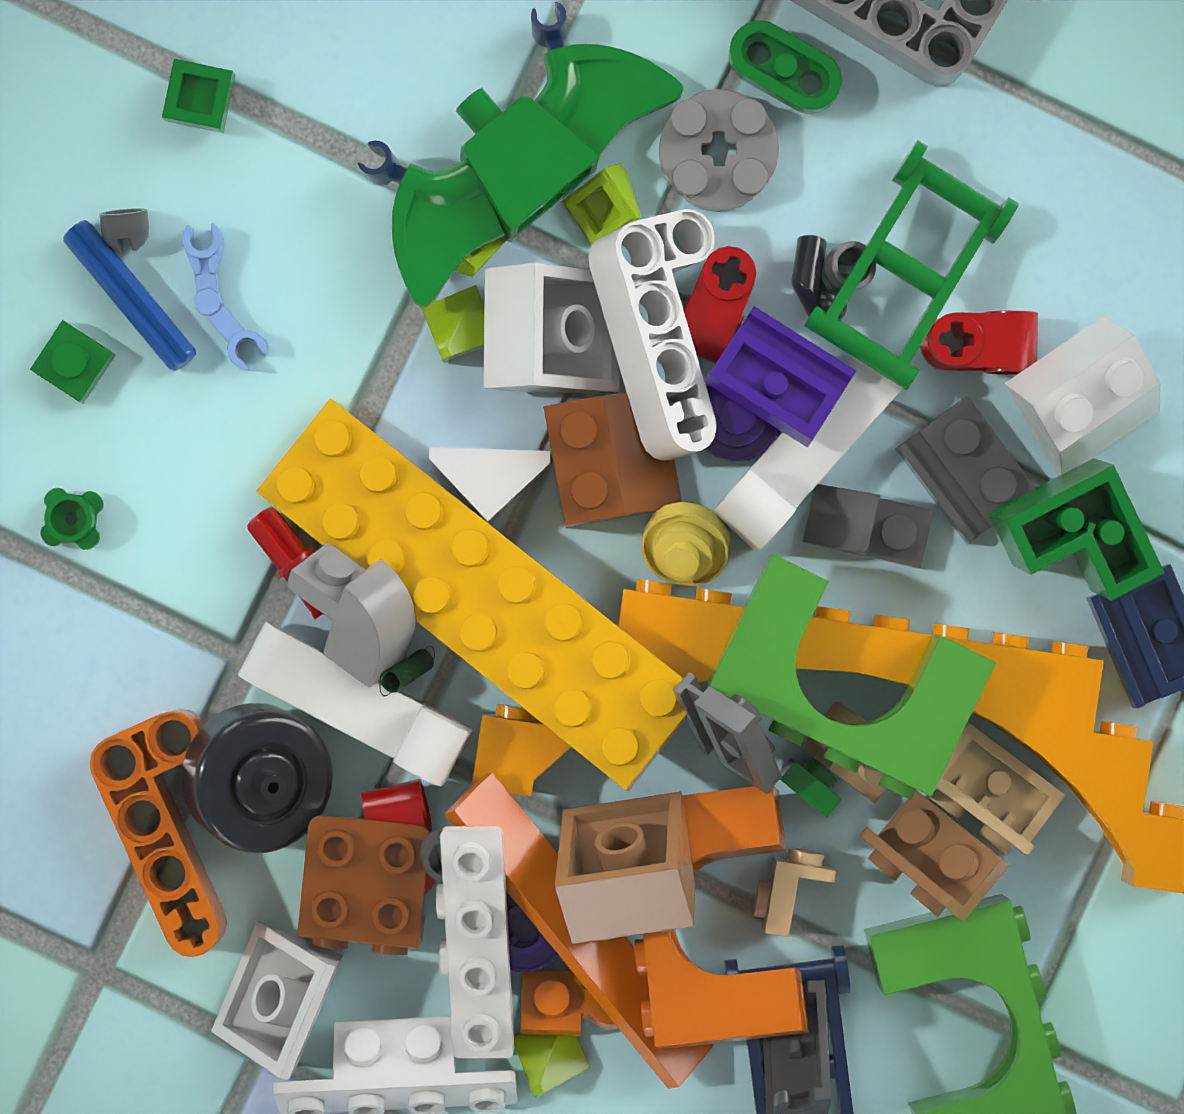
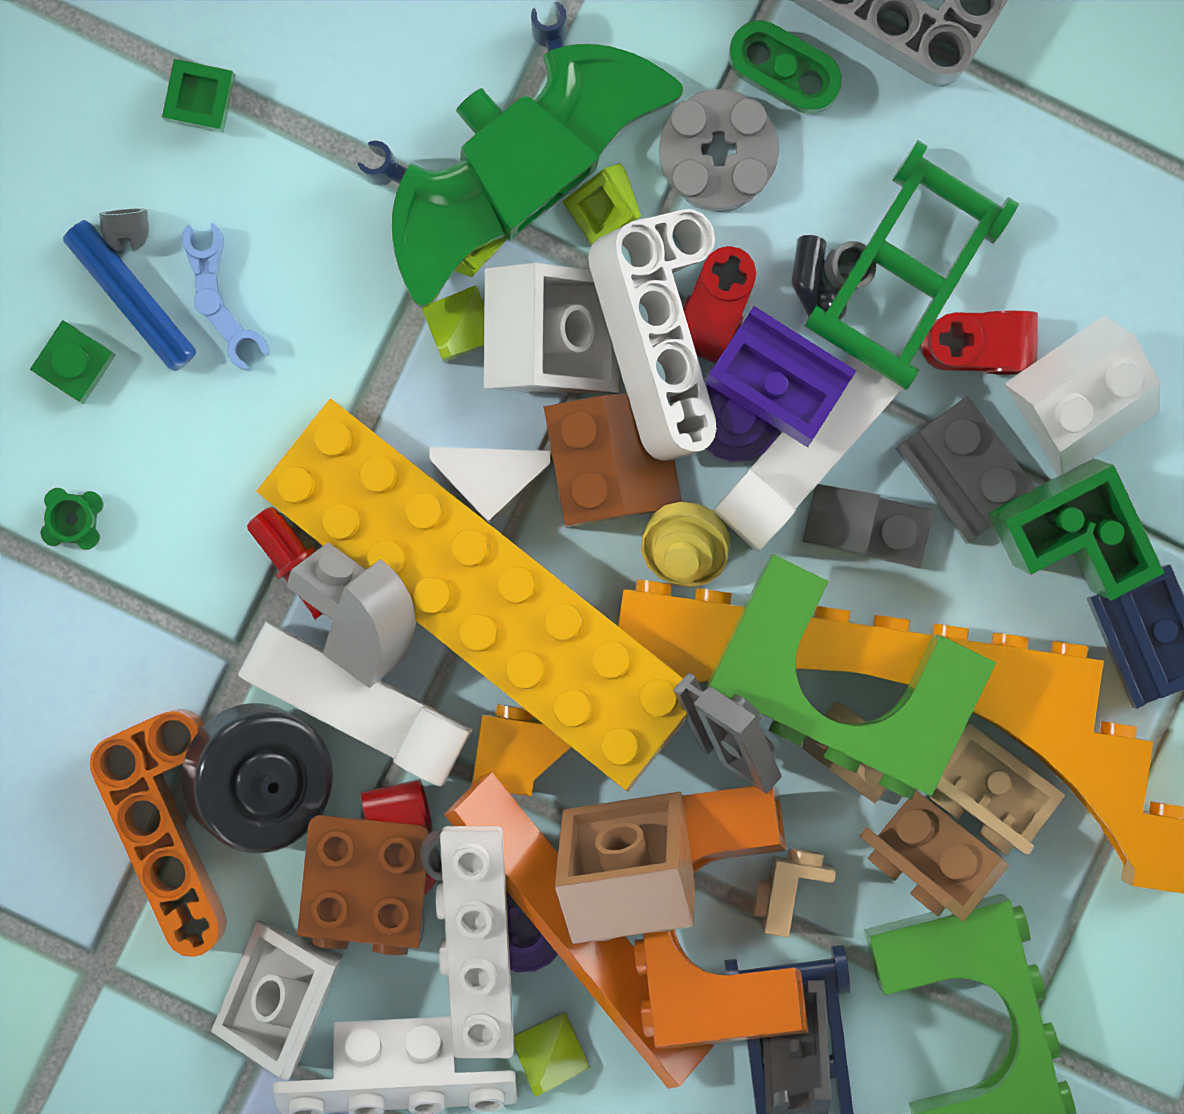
(406, 671): dark green piece -> none
(556, 1004): orange plate -> none
(812, 784): green plate -> none

